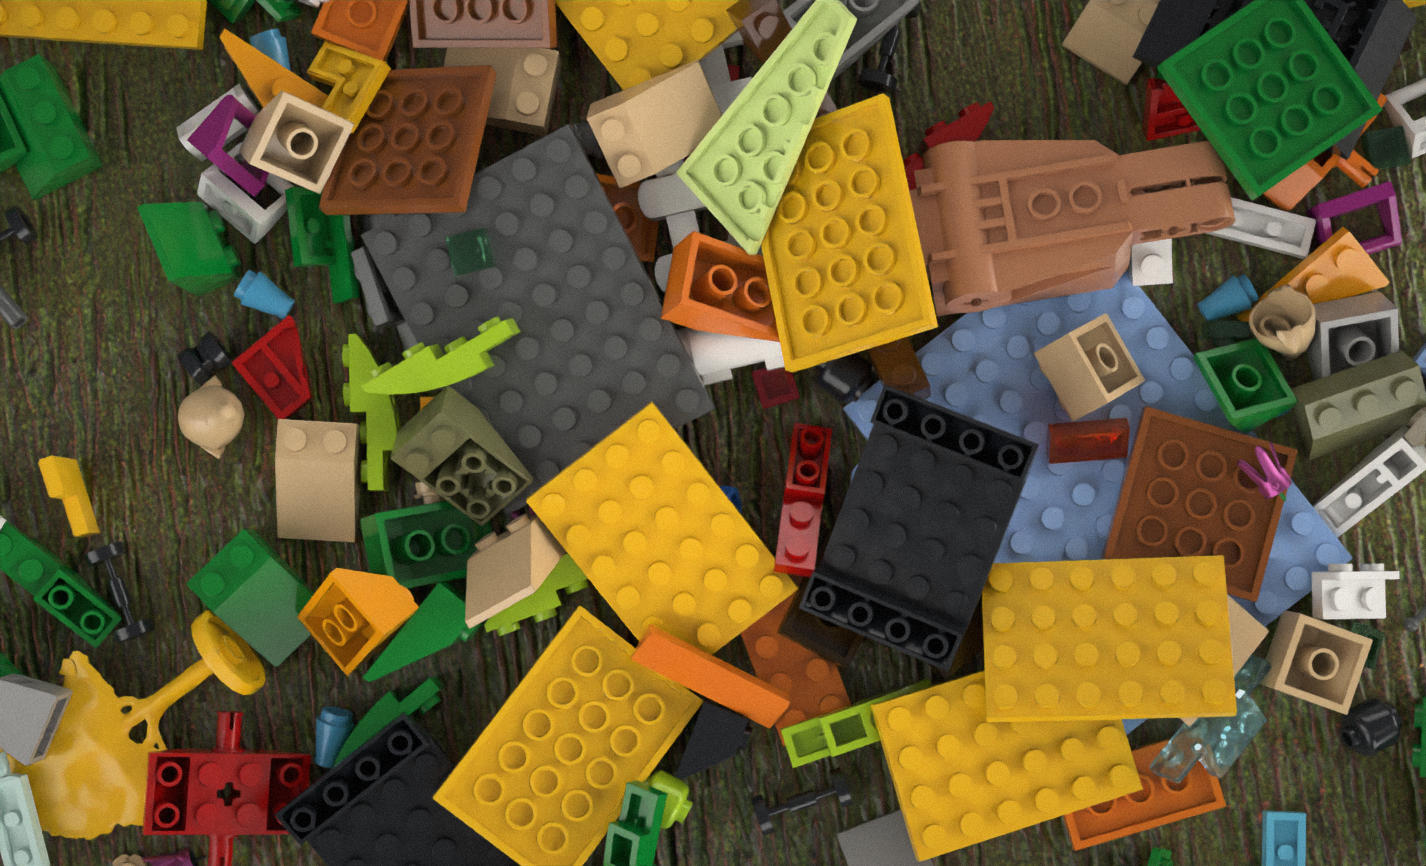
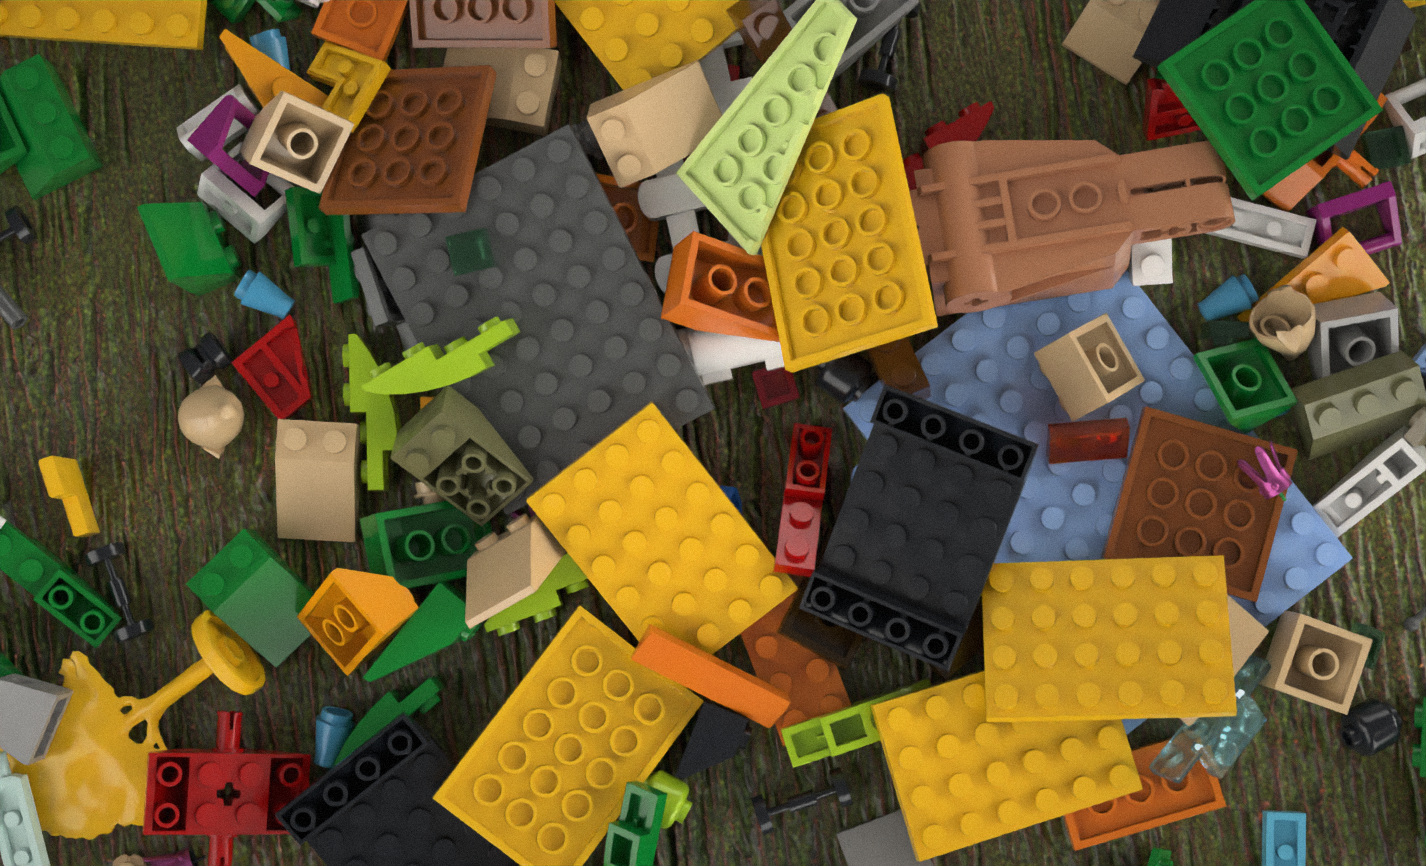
(1350, 593): white bracket -> none

